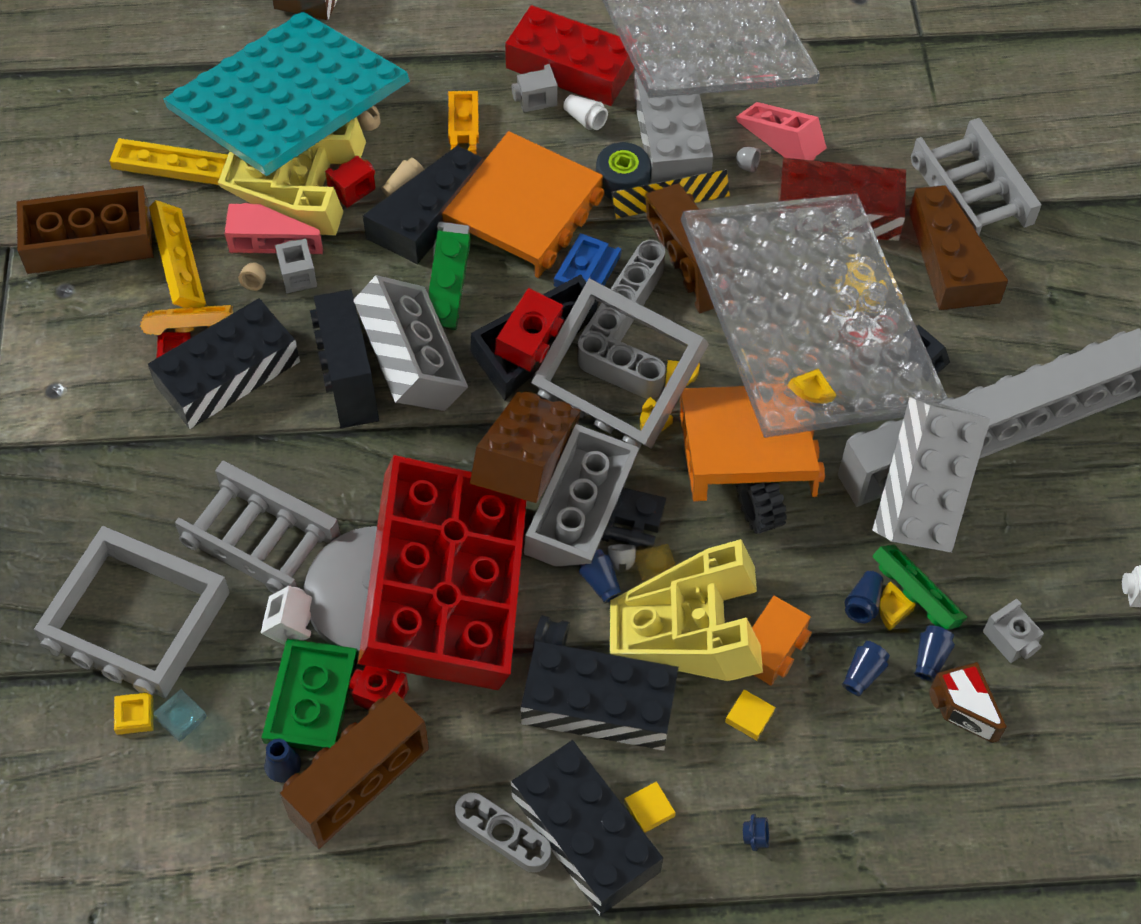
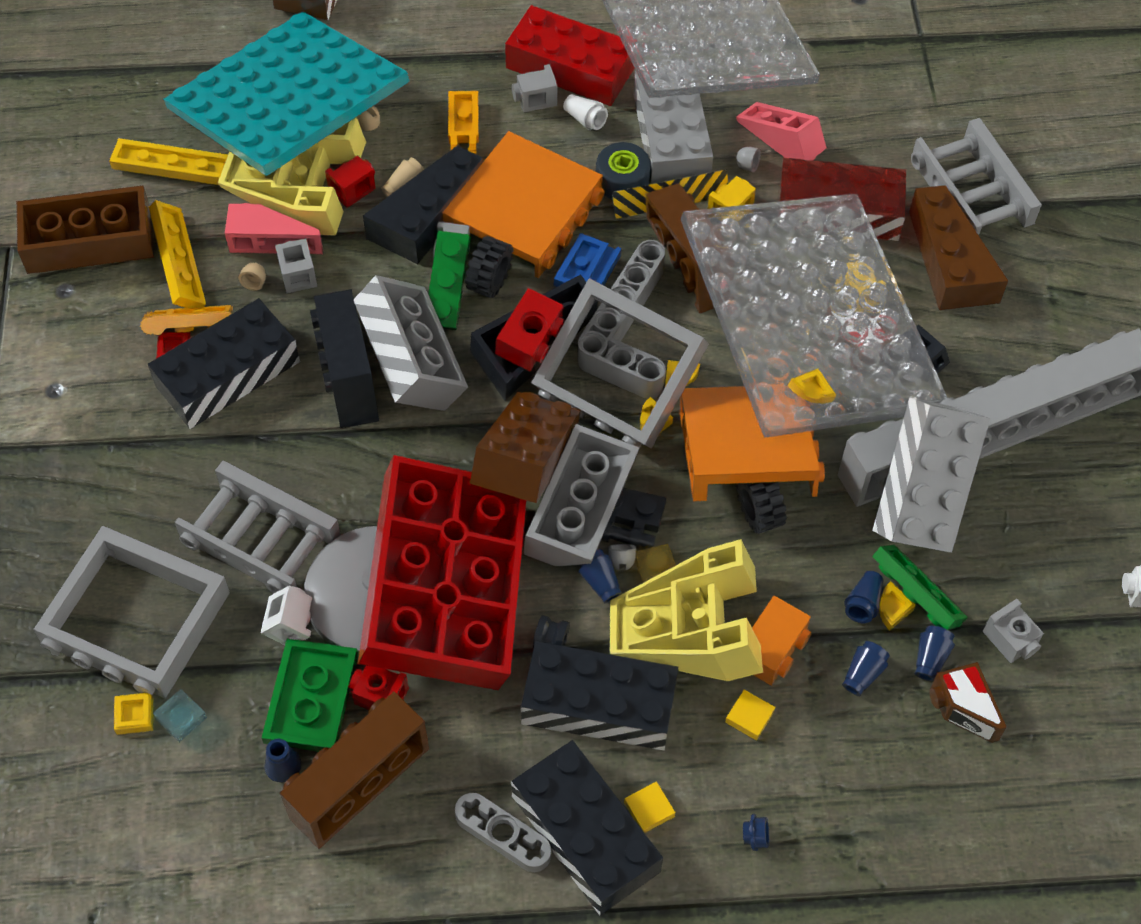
(489, 267): none -> black tyre
(736, 193): none -> yellow brick

